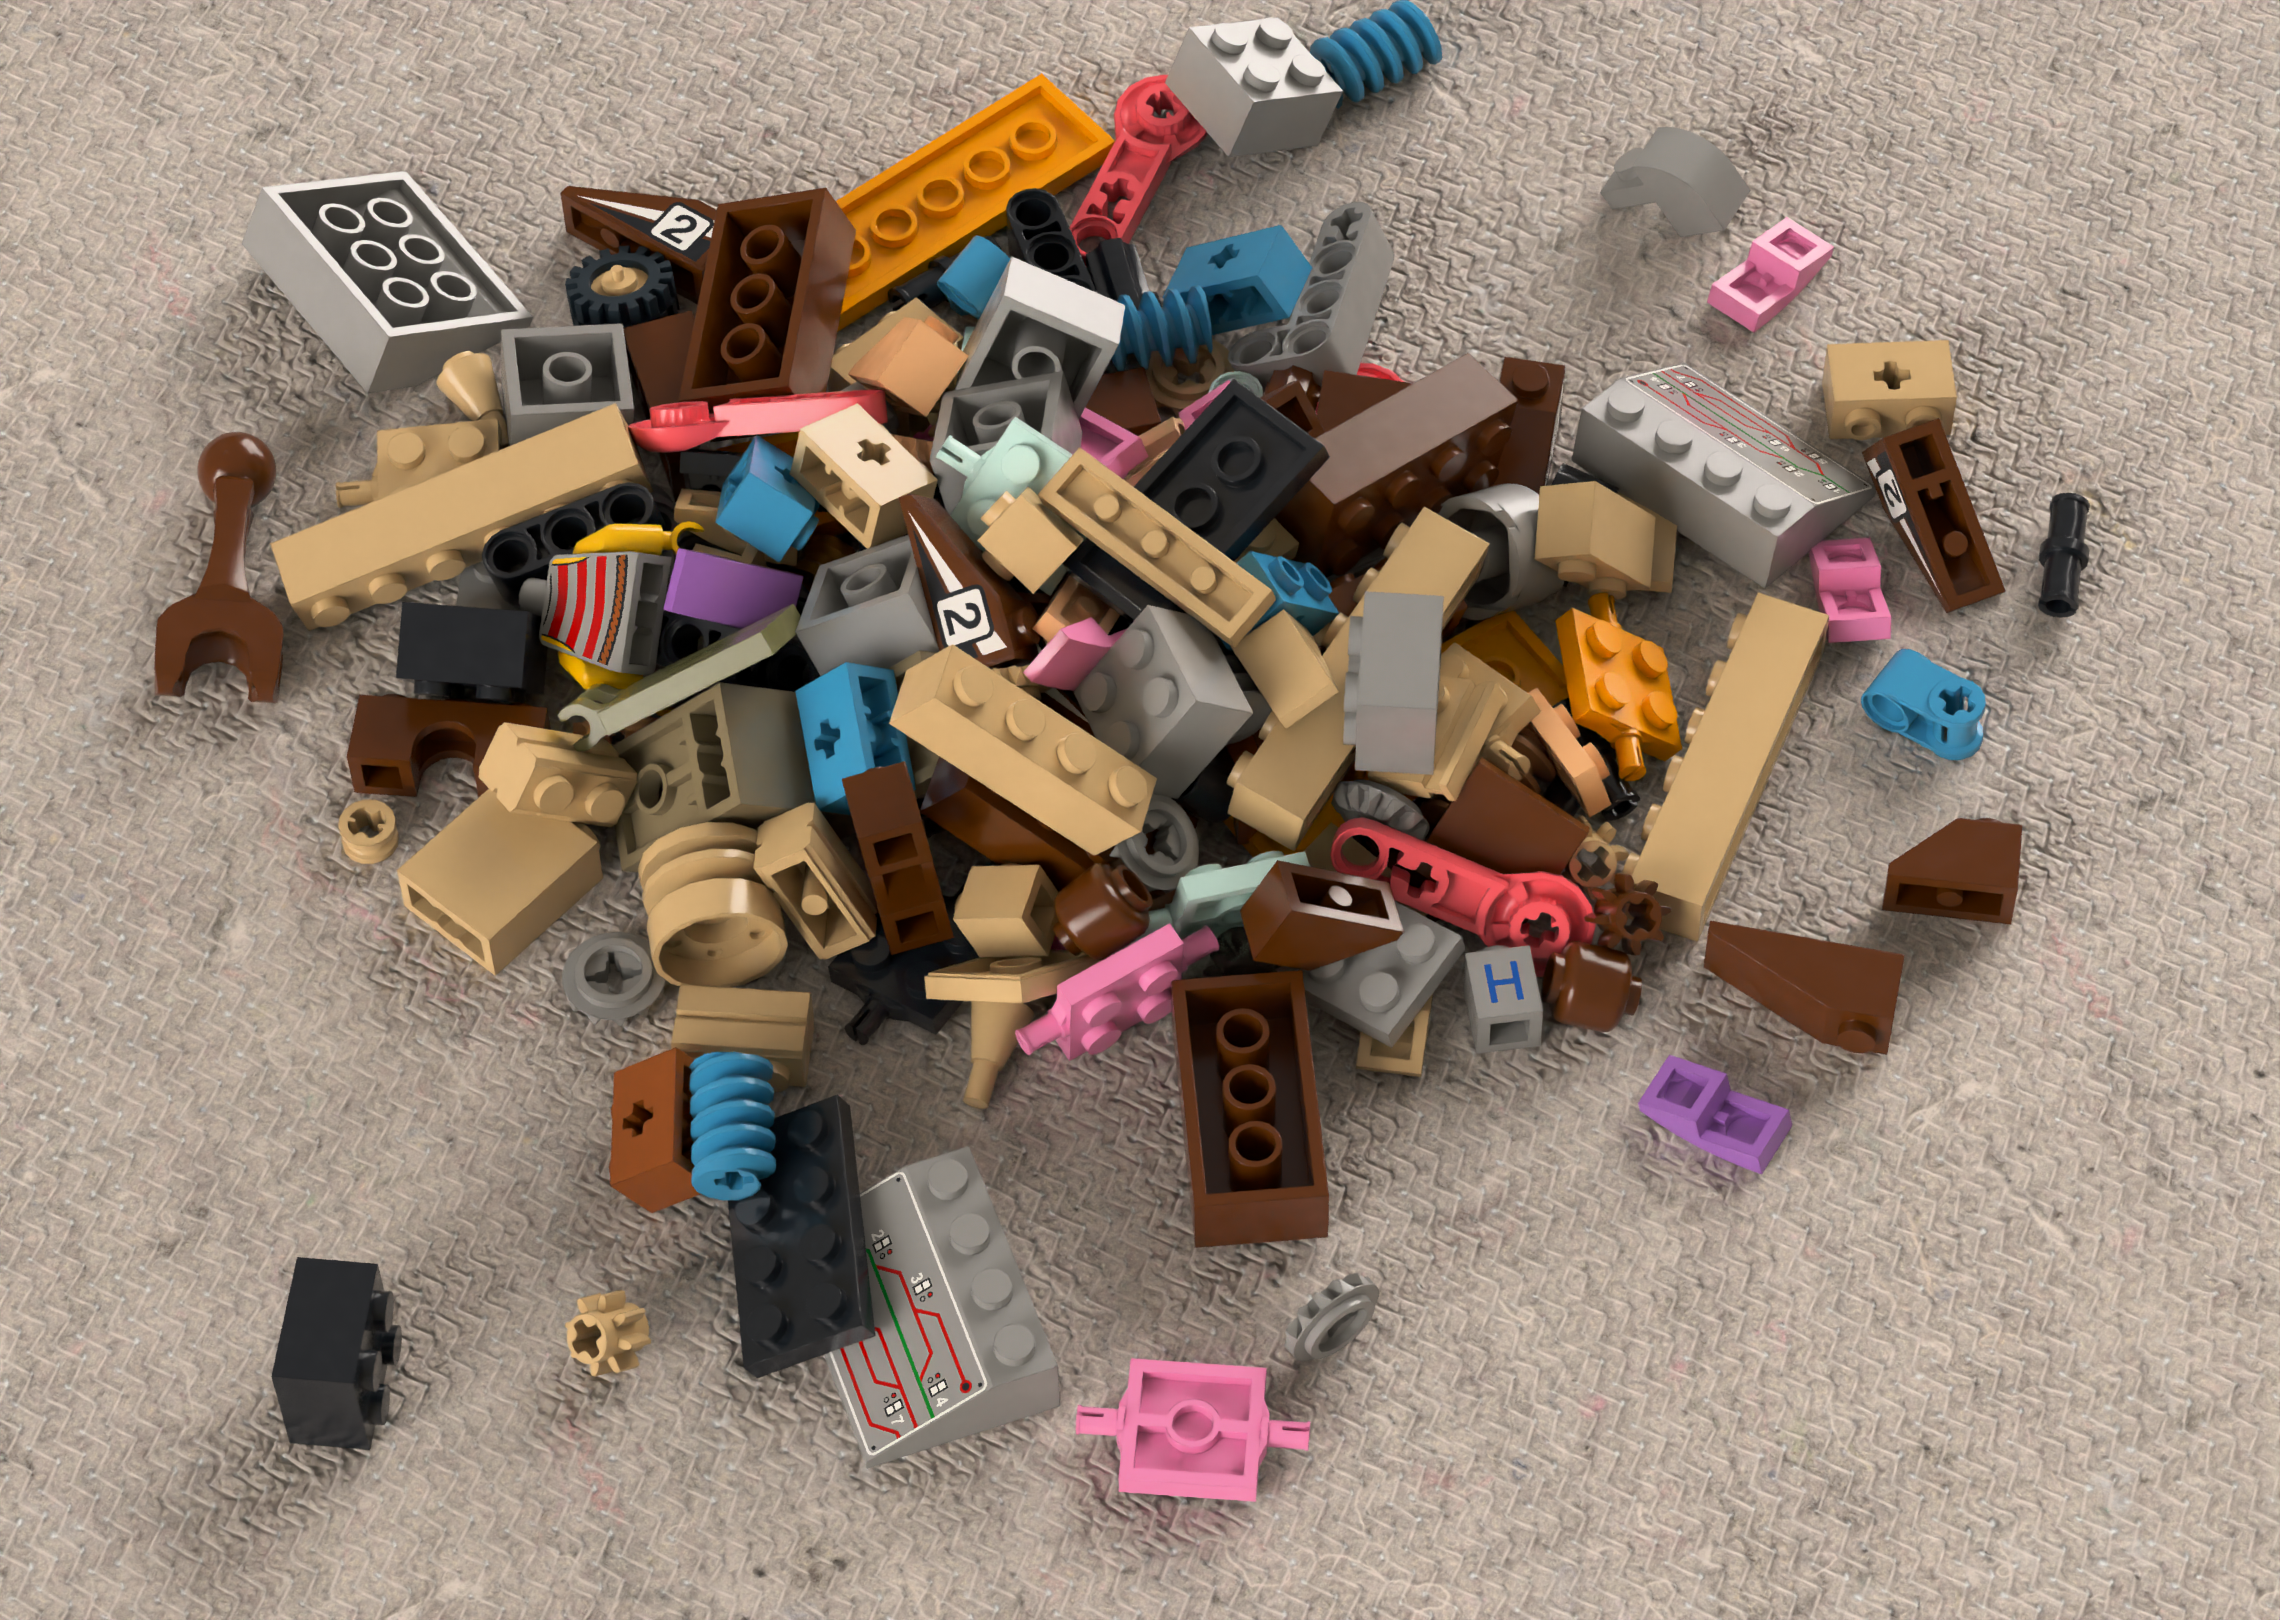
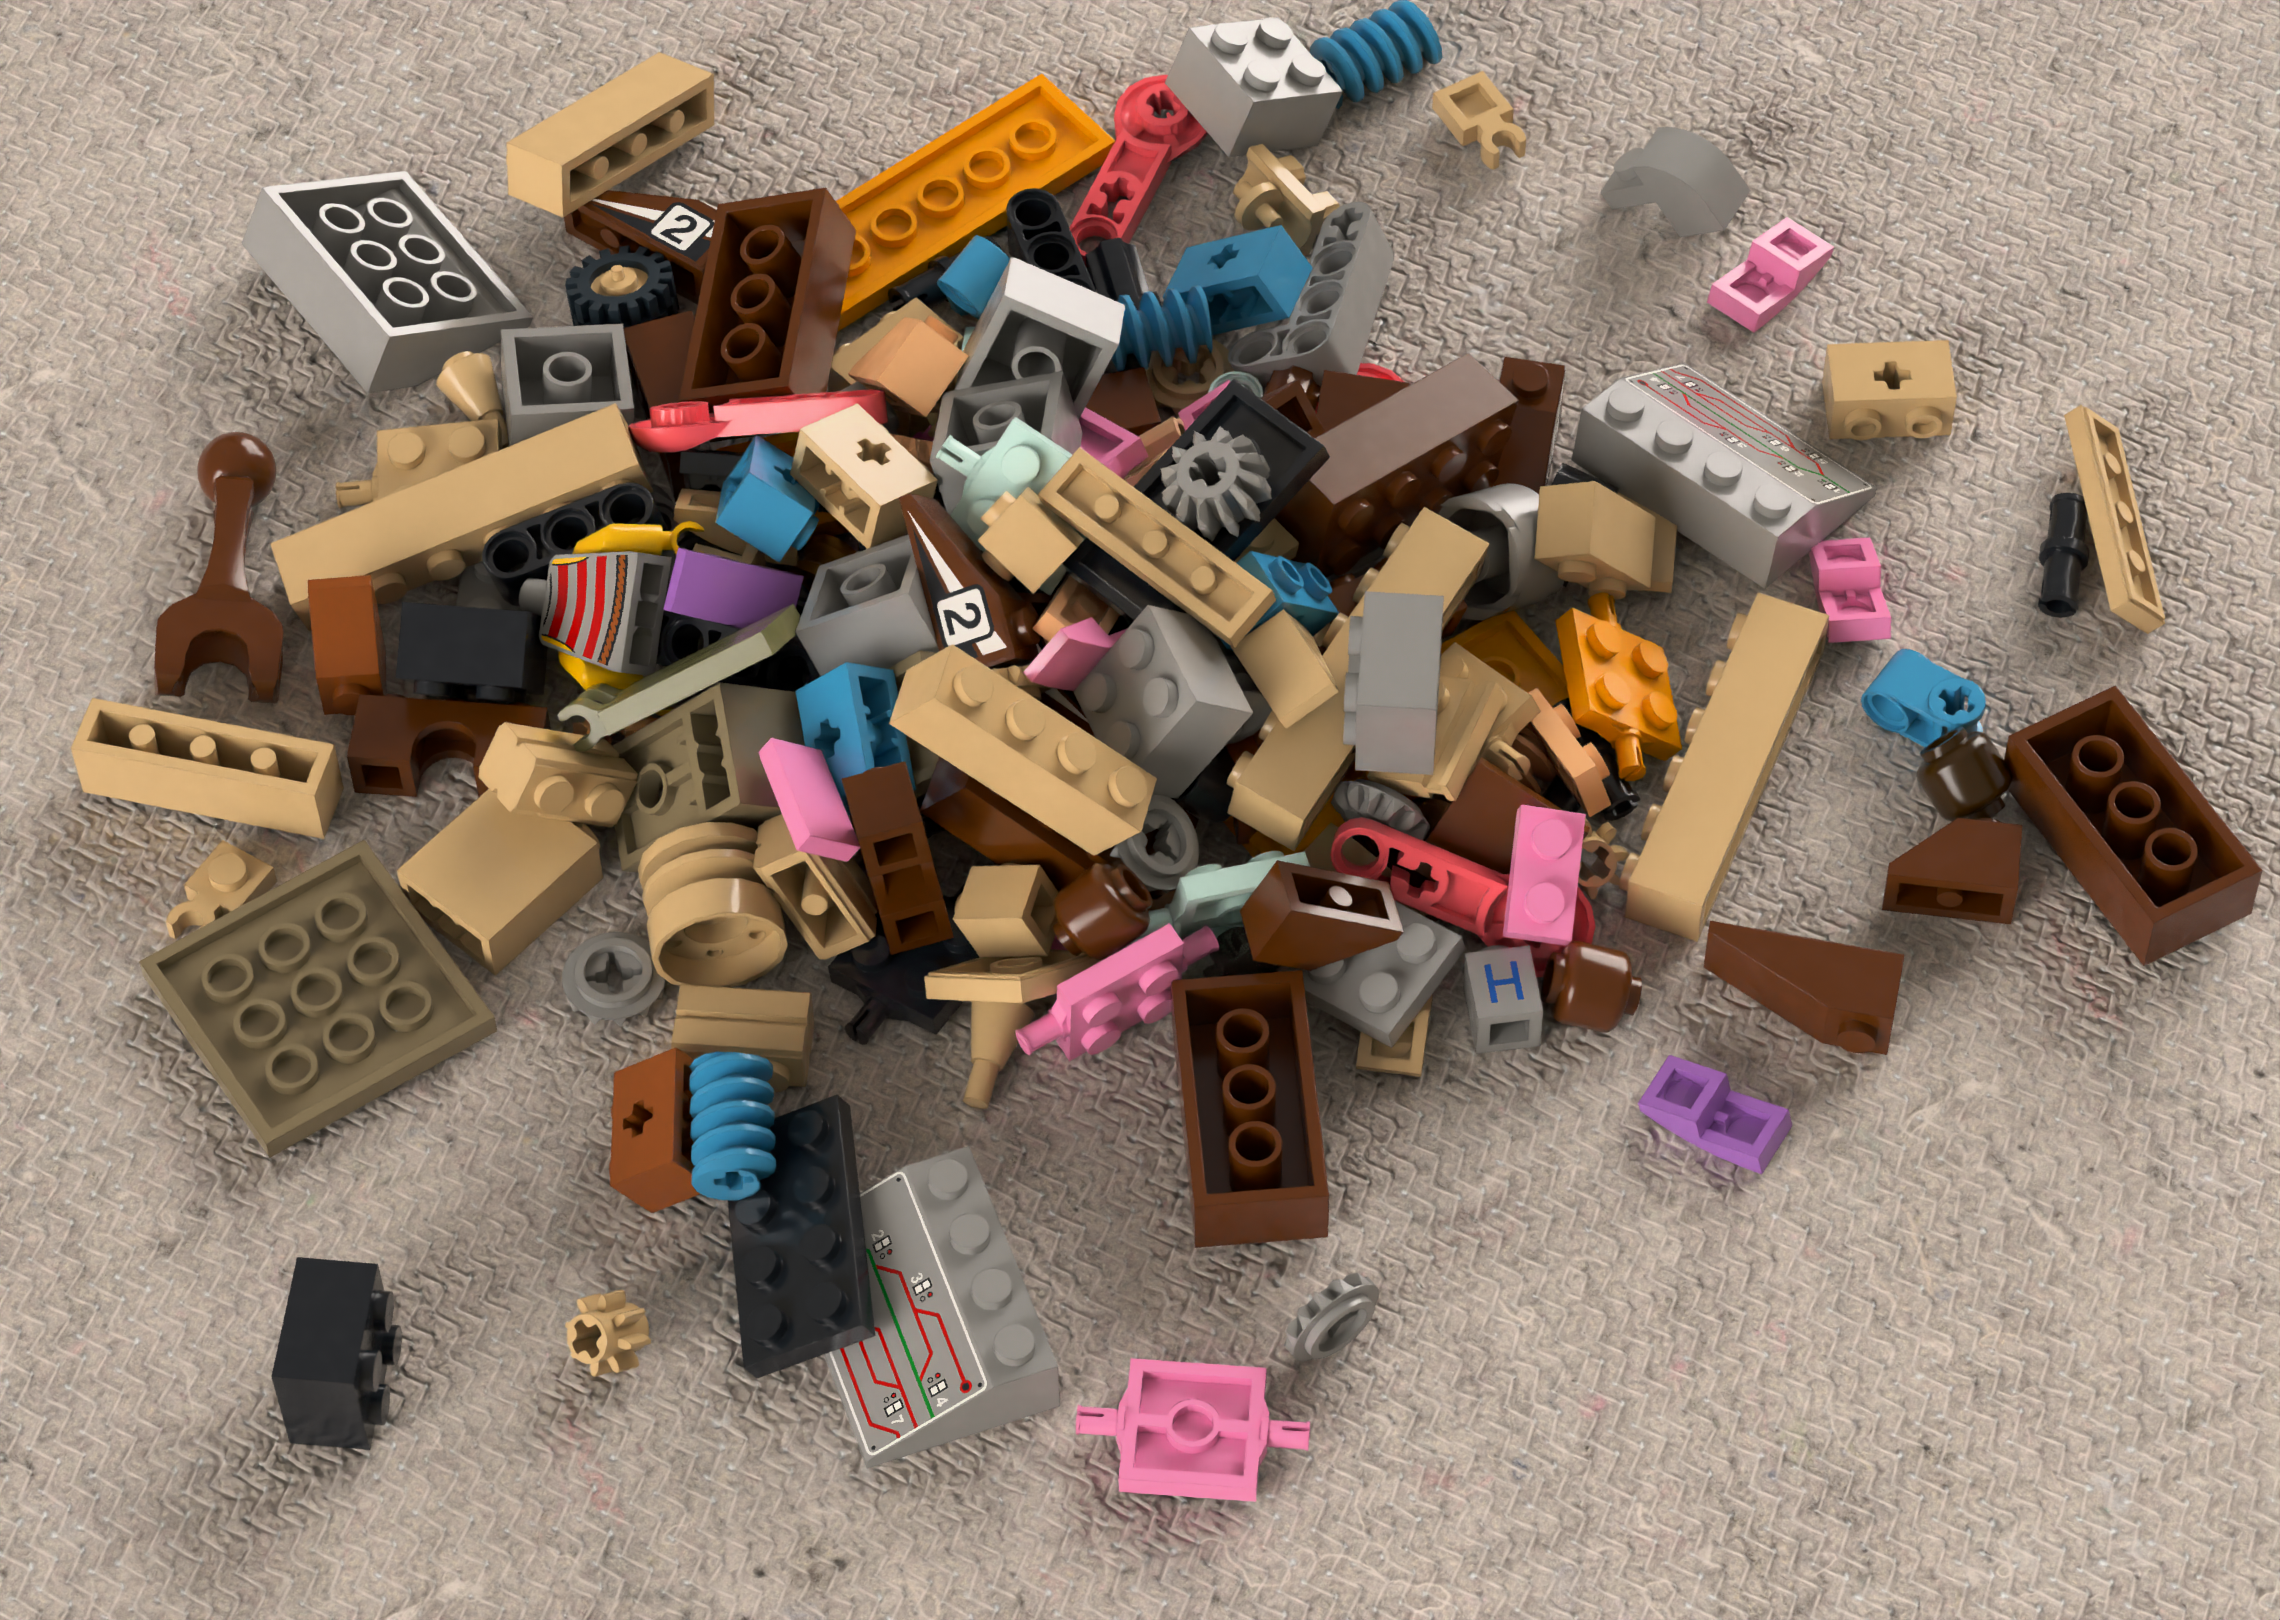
(207, 768): none -> tan brick
(220, 886): none -> tan plate
(317, 997): none -> dark tan plate
(346, 642): none -> dark orange slope
(358, 844): tan bush -> none
(610, 134): none -> tan brick
(809, 800): none -> bright pink tile
(1216, 483): none -> light grey gear
(1274, 195): none -> tan hips
(1479, 113): none -> tan plate
(1544, 875): none -> bright pink plate
(1642, 907): reddish brown gear -> none
(1934, 514): reddish brown slope -> none
(1964, 775): none -> dark brown head
(2114, 519): none -> tan tile
(2131, 825): none -> reddish brown brick

